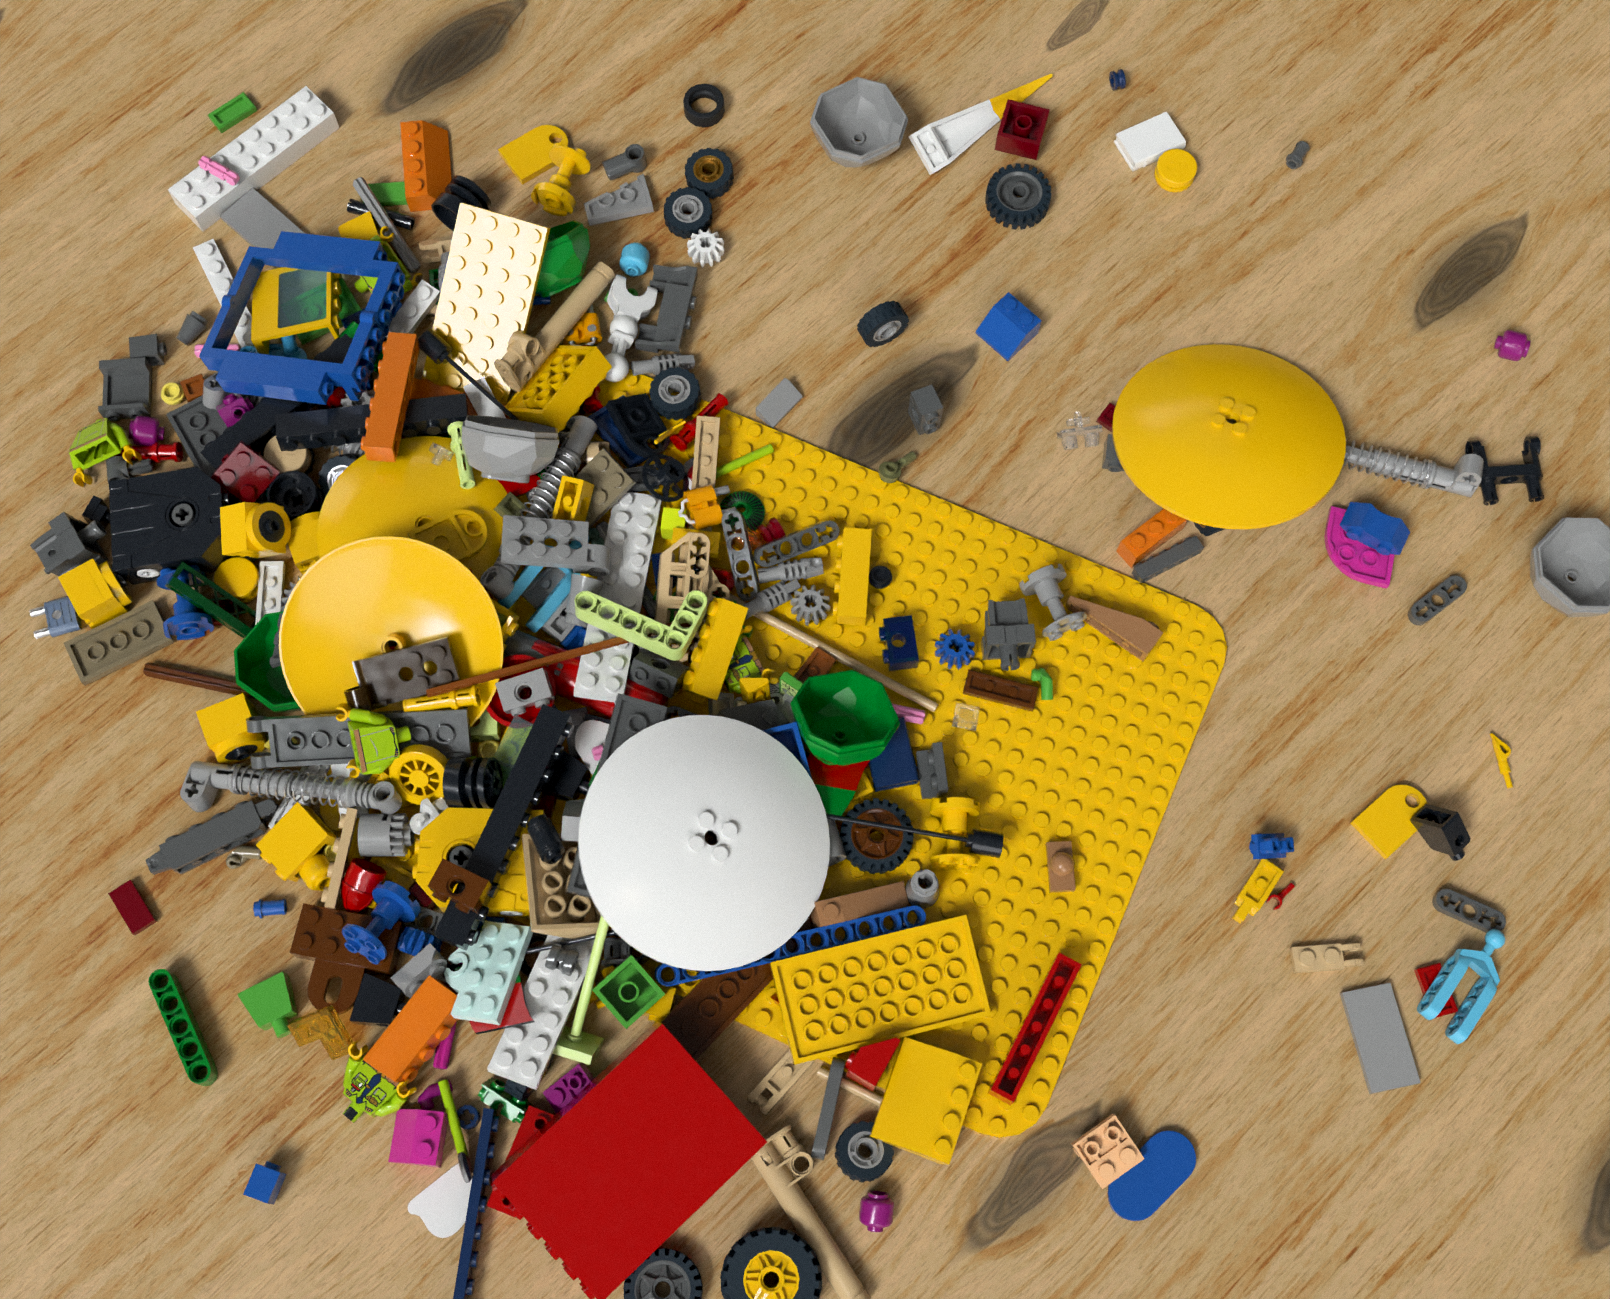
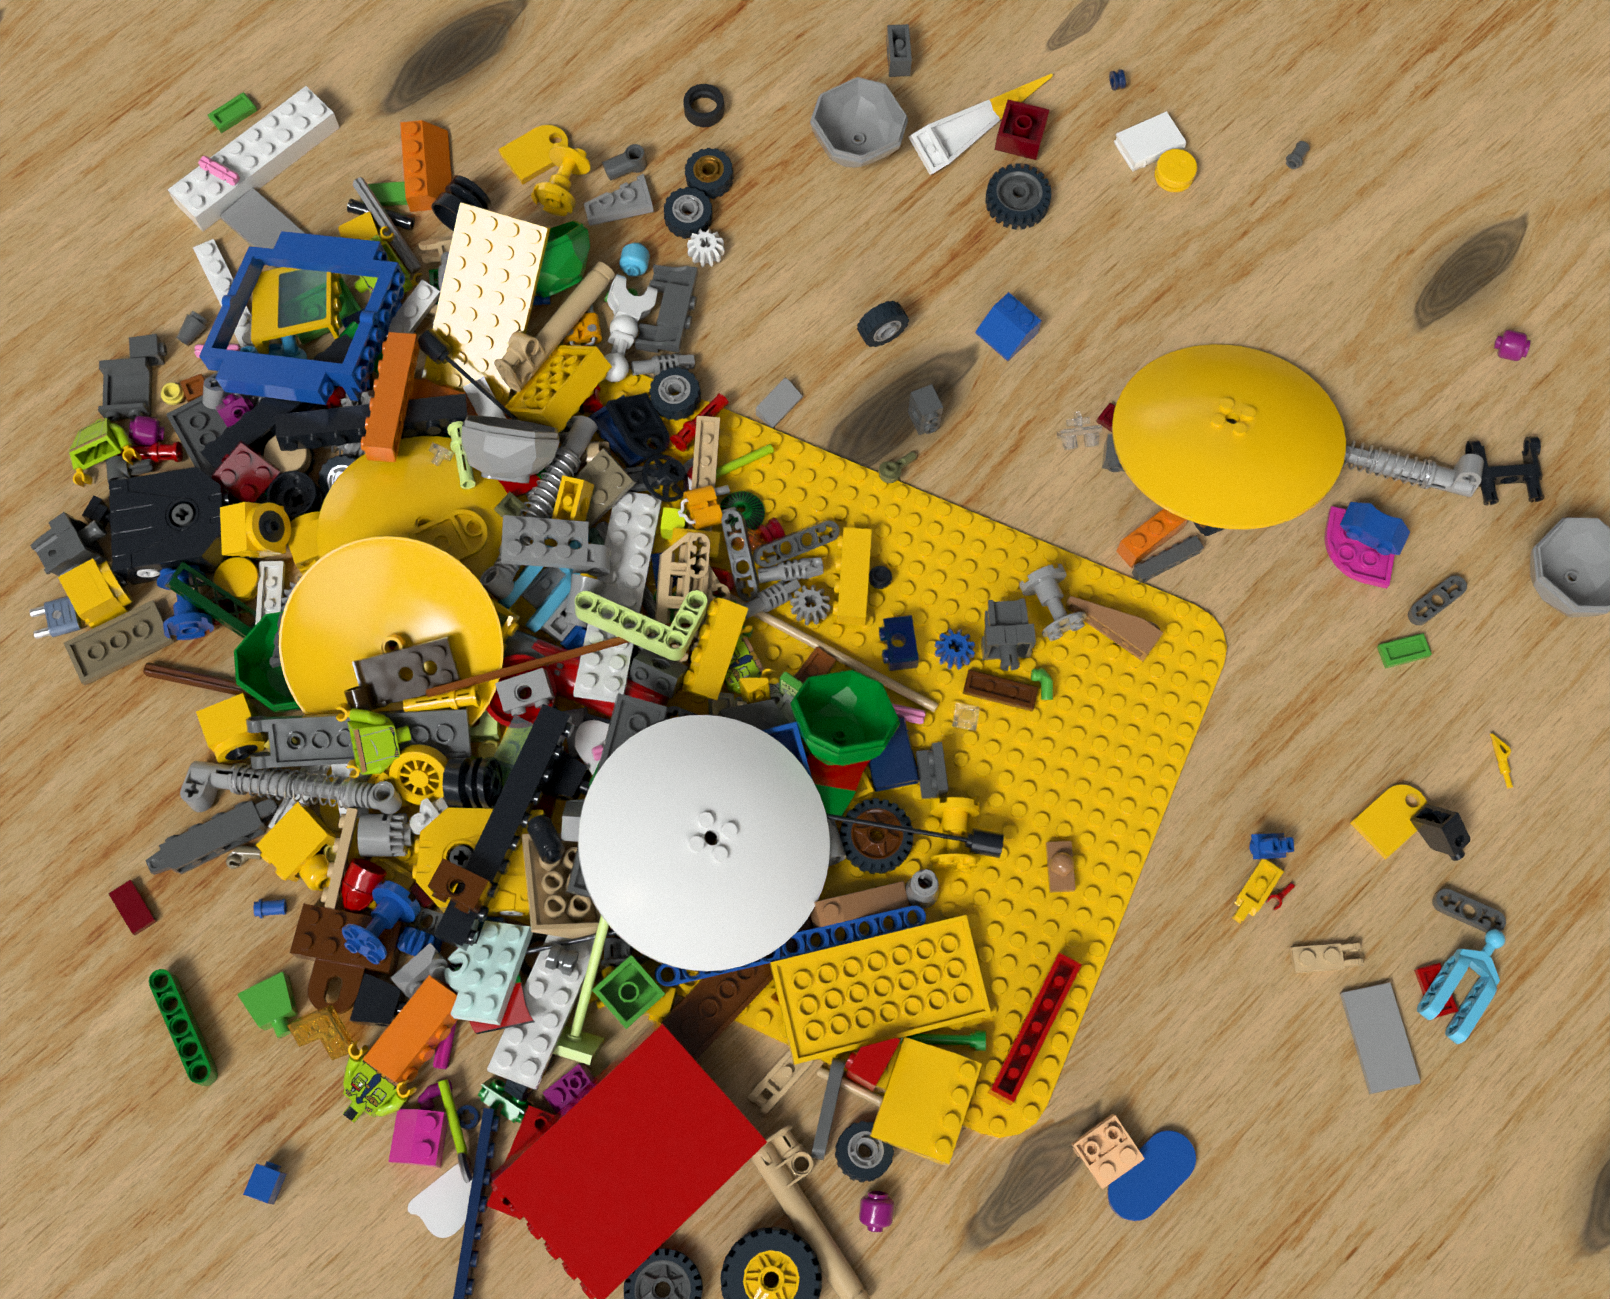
(662, 436): yellow piece -> none
(898, 50): none -> dark grey brick
(975, 1040): none -> green piece
(1404, 650): none -> bright green tile

